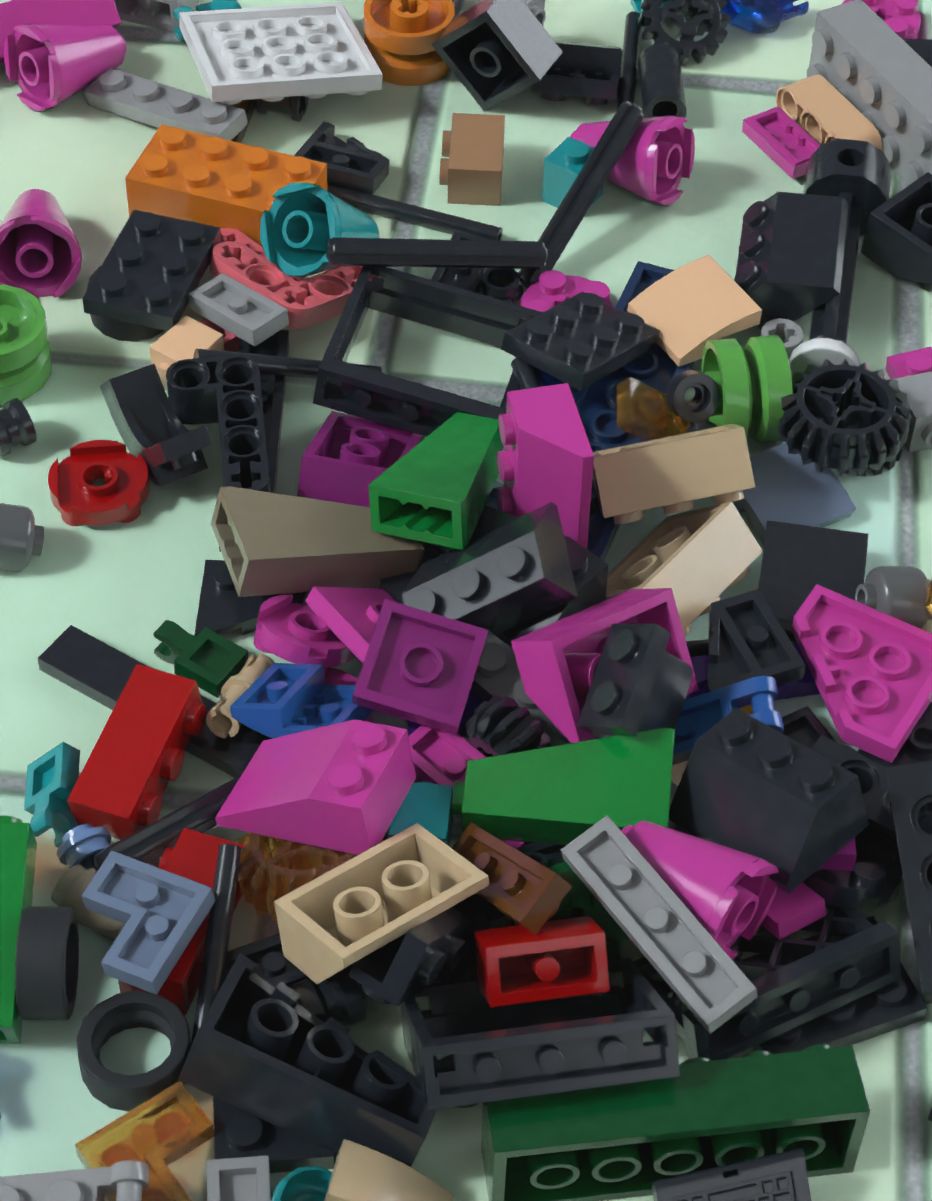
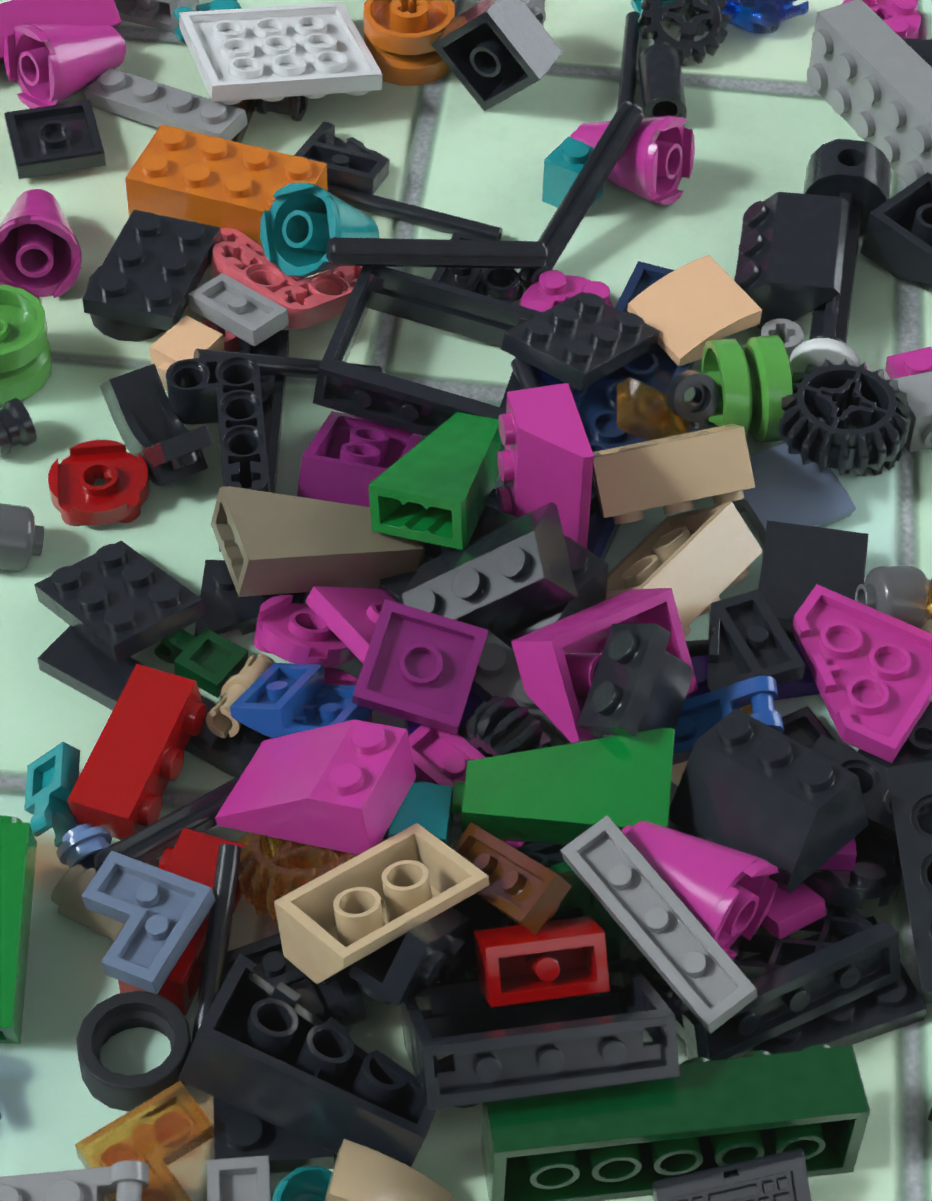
(47, 963): black tyre -> none
(54, 139): none -> black plate
(119, 600): none -> black plate
(474, 159): medium nougat brick -> none
(582, 72): black bracket -> none
(781, 140): dark pink plate -> none
(825, 112): light nougat beam -> none

